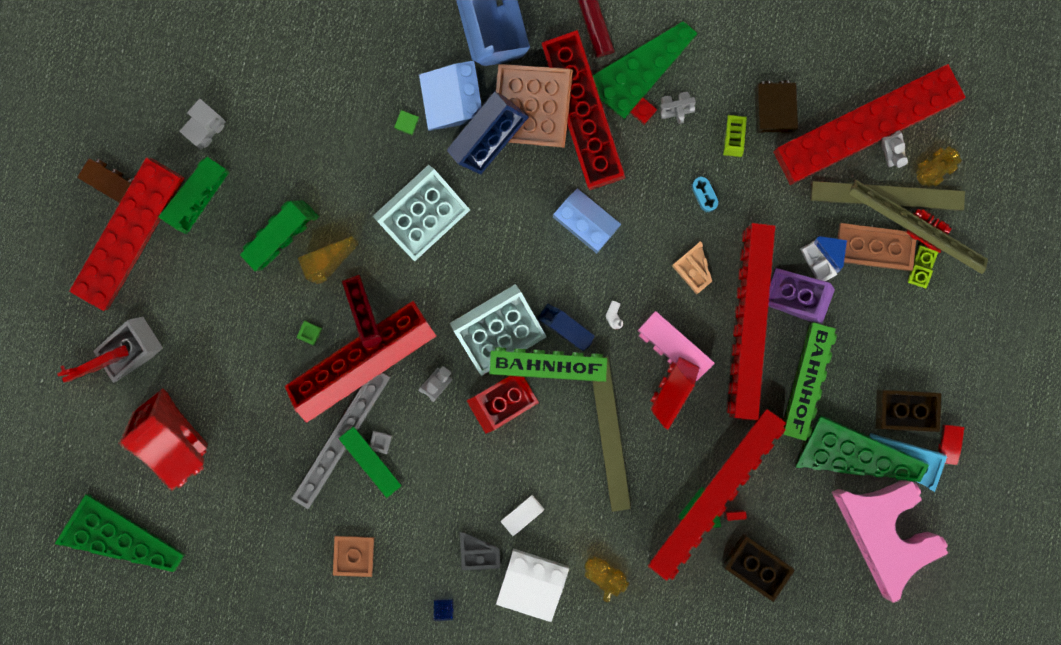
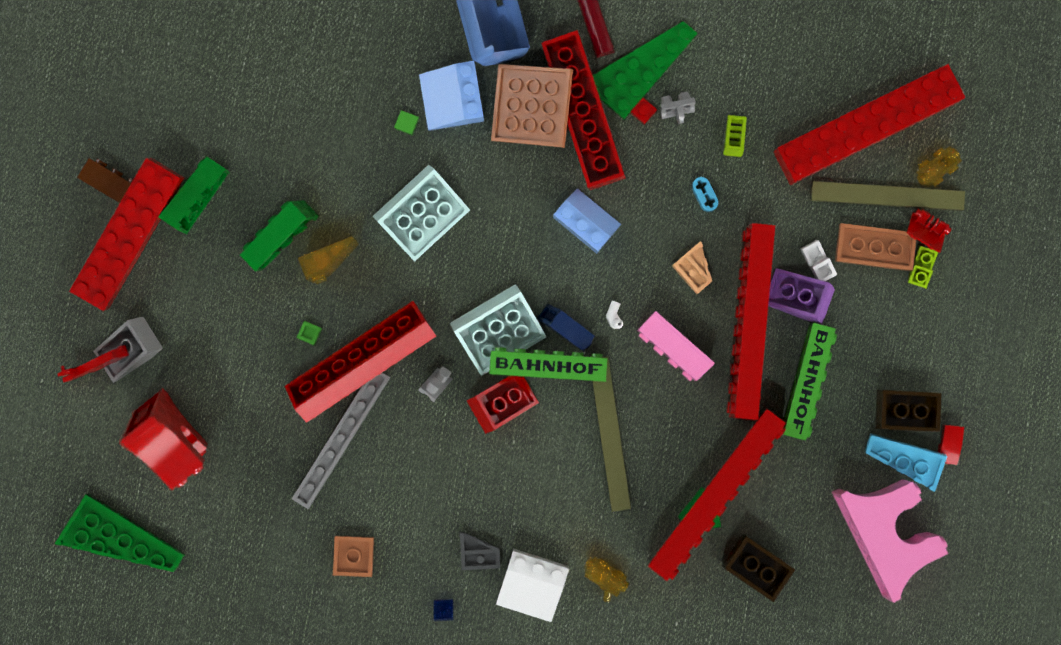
(202, 125): light grey brick -> none
(362, 311): dark red brick -> none
(369, 461): green tile -> none
(380, 442): light grey tile -> none
(487, 133): dark blue slope -> none
(522, 515): white slope -> none
(674, 391): red slope -> none
(735, 515): red tile -> none
(776, 107): dark brown brick -> none
(832, 250): blue slope -> none
(851, 452): green wing -> none
(896, 144): light grey hips -> none
(918, 226): olive tile -> none

